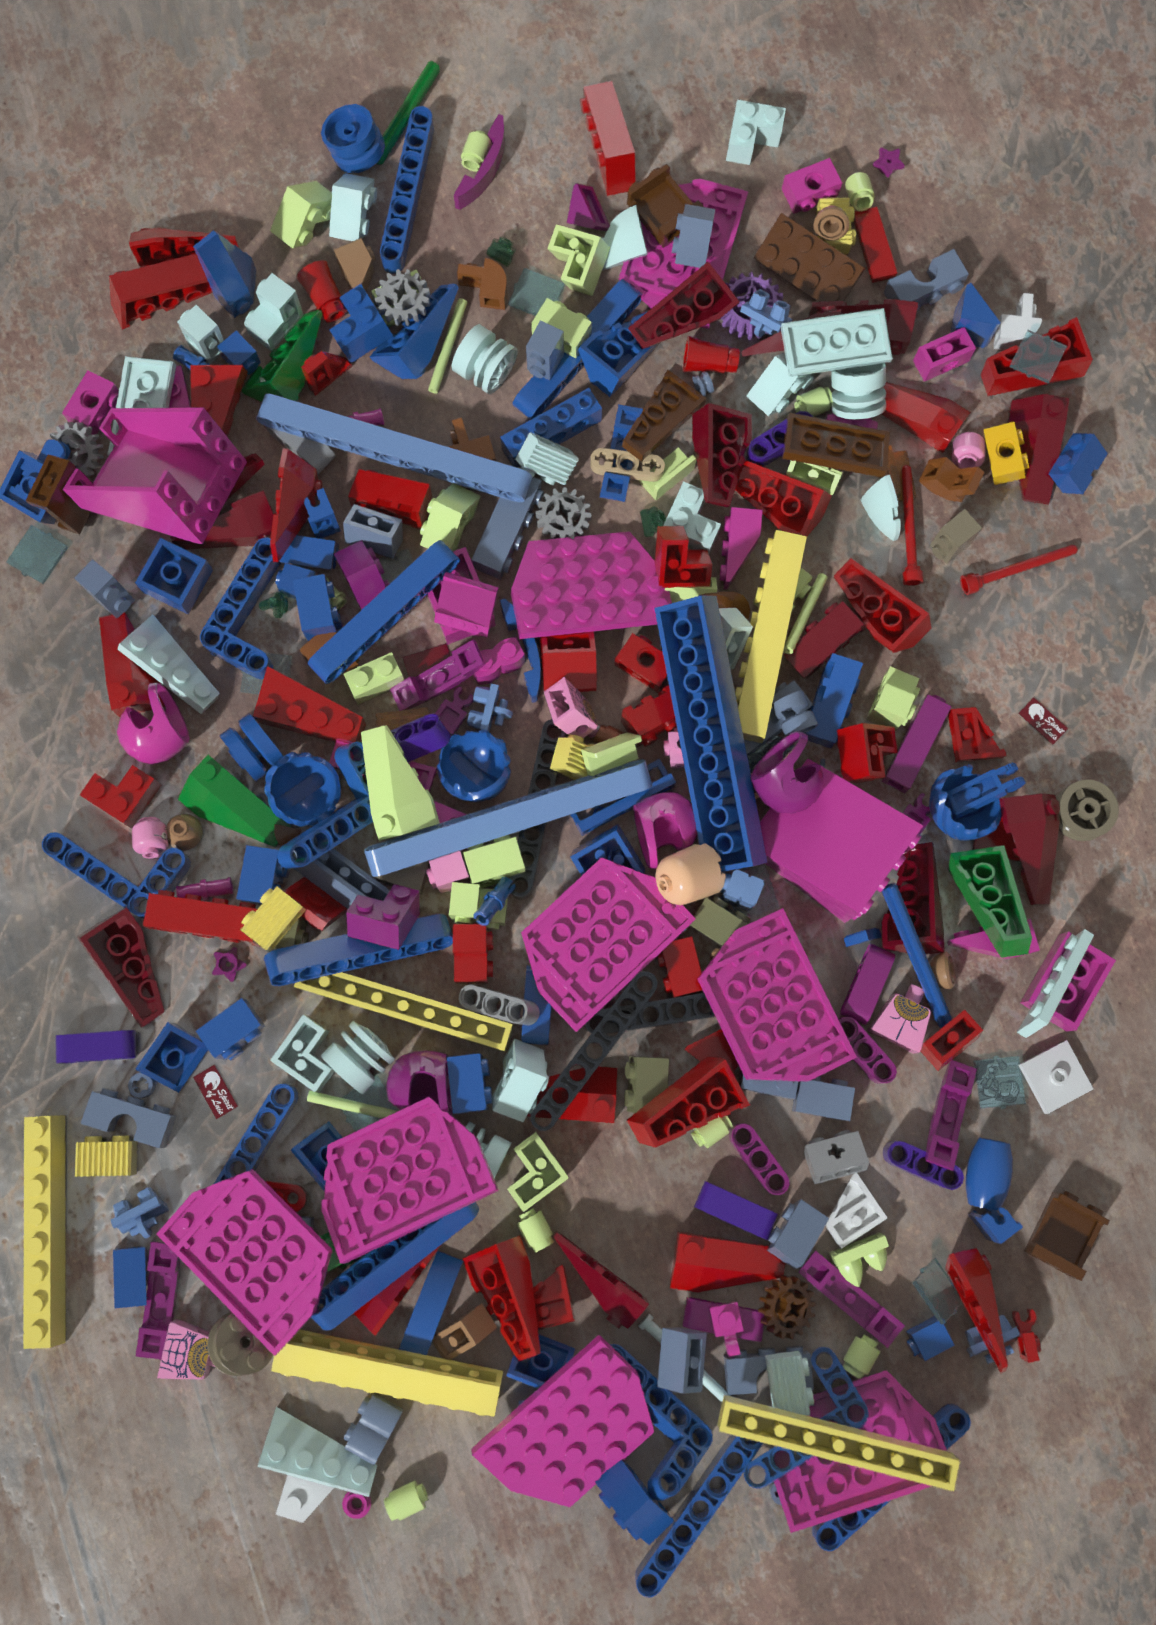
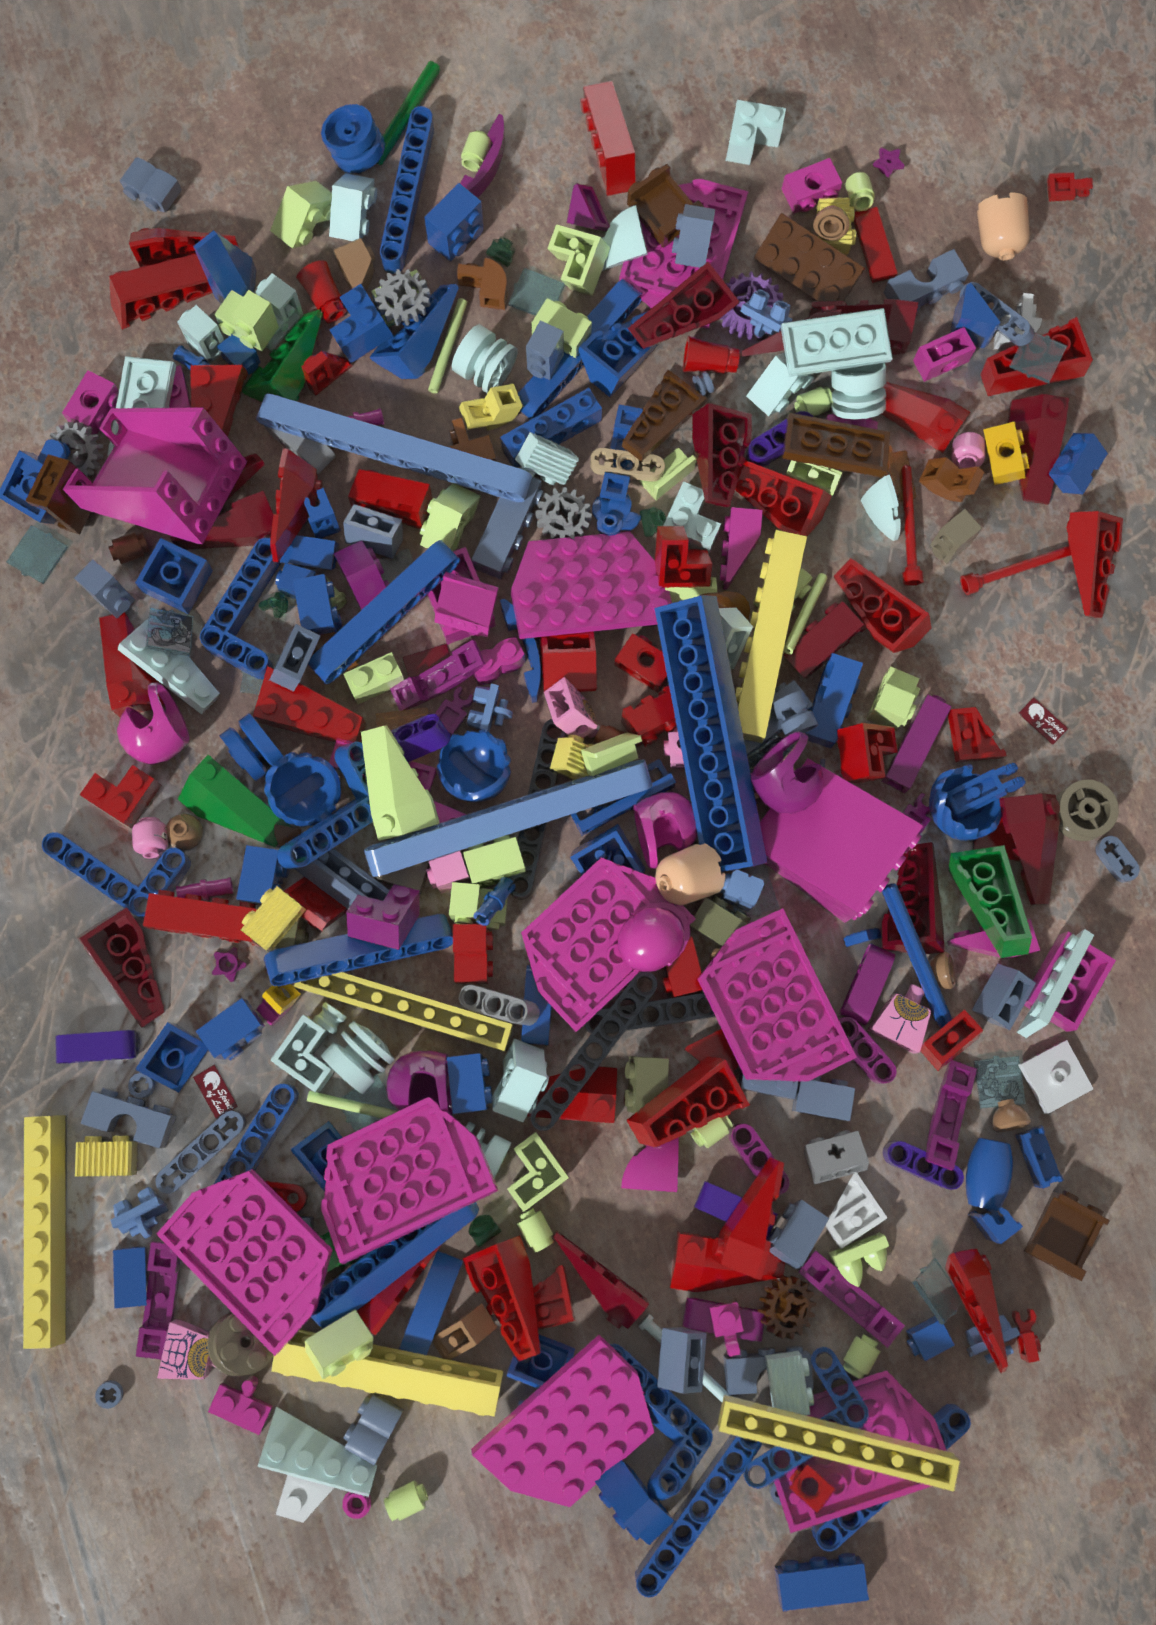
(110, 1403): none -> sand blue bush
(129, 547): none -> copper brick
(150, 185): none -> sand blue brick
(169, 632): none -> piece
(202, 1153): none -> sand blue beam
(240, 1406): none -> dark pink plate
(247, 318): none -> yellowish green brick
(276, 1004): none -> yellow leg
(294, 657): none -> sand blue brick
(329, 1018): none -> light aqua wheel
(339, 1345): none -> yellowish green brick
(454, 222): none -> blue brick
(483, 1229): none -> clear green plate
(494, 410): none -> light yellow brick
(616, 513): none -> blue plate
(653, 937): none -> dark pink piece
(653, 1168): none -> dark pink brick
(743, 1237): none -> red wedge
(821, 1582): none -> blue brick
(824, 1492): none -> red brick
(1001, 309): none -> sand blue beam
(1004, 225): none -> light nougat cylinder
(1004, 996): none -> sand blue brick
(1009, 1117): none -> medium nougat brick
(1038, 1157): none -> blue hinge
(1065, 186): none -> red plate
(1092, 543): none -> red wedge
(1121, 856): none -> sand blue beam

